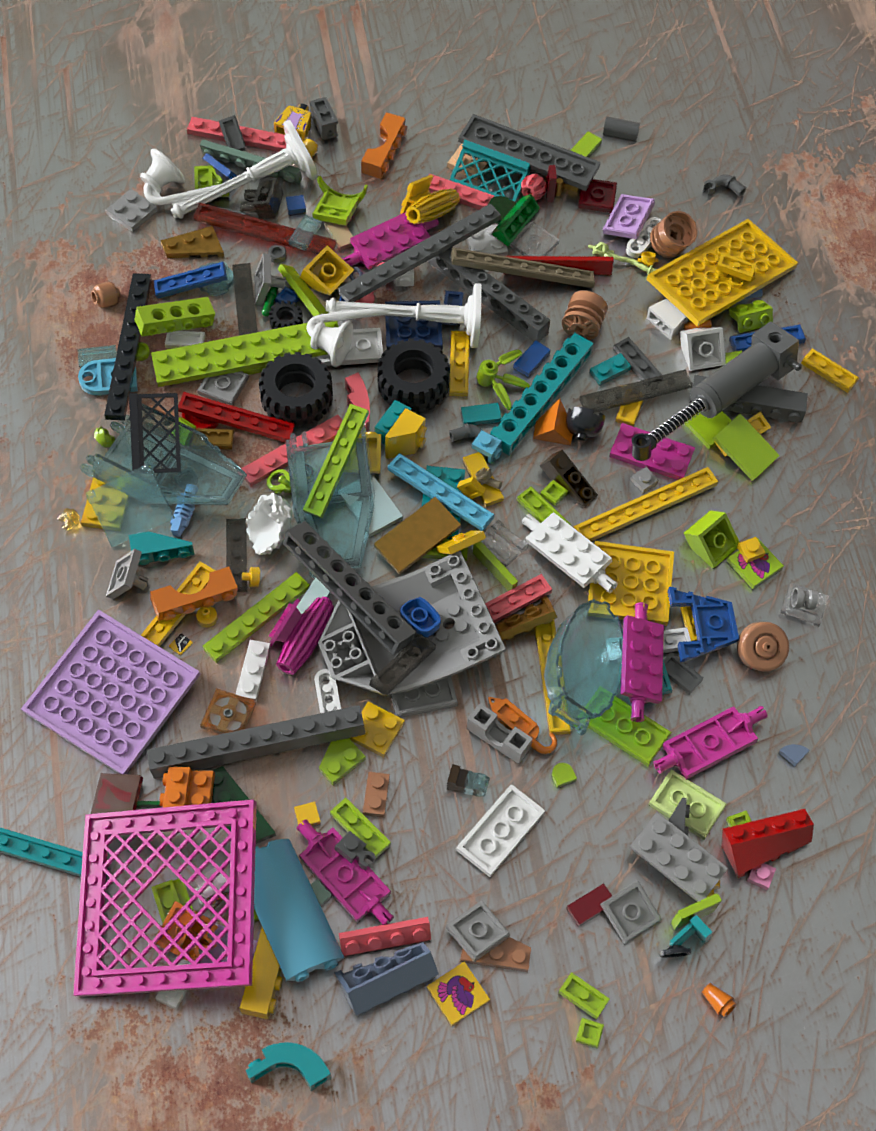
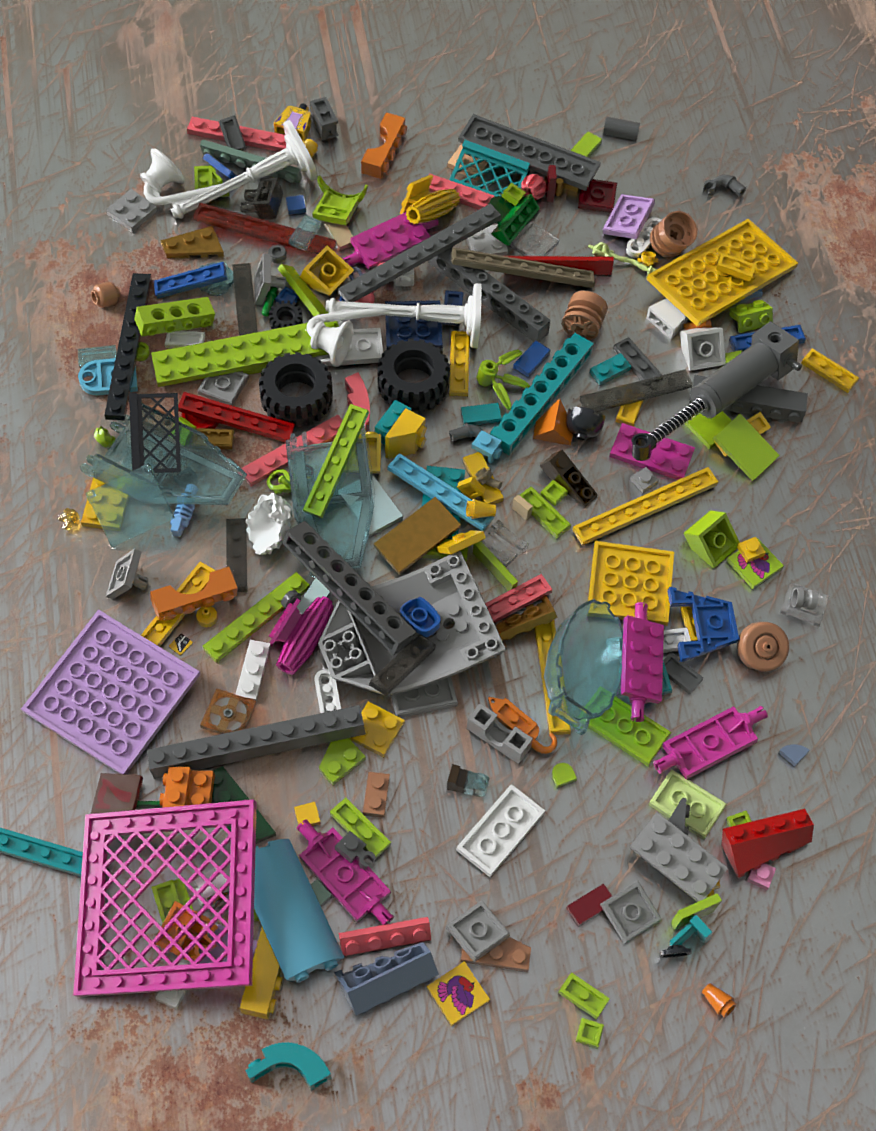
(159, 547): teal slope -> none
(253, 576): yellow tile -> none
(290, 597): none -> dark grey tile
(480, 509): none -> yellow cone
(513, 194): none -> lime plate
(522, 507): none -> tan tile
(569, 551): white plate -> none

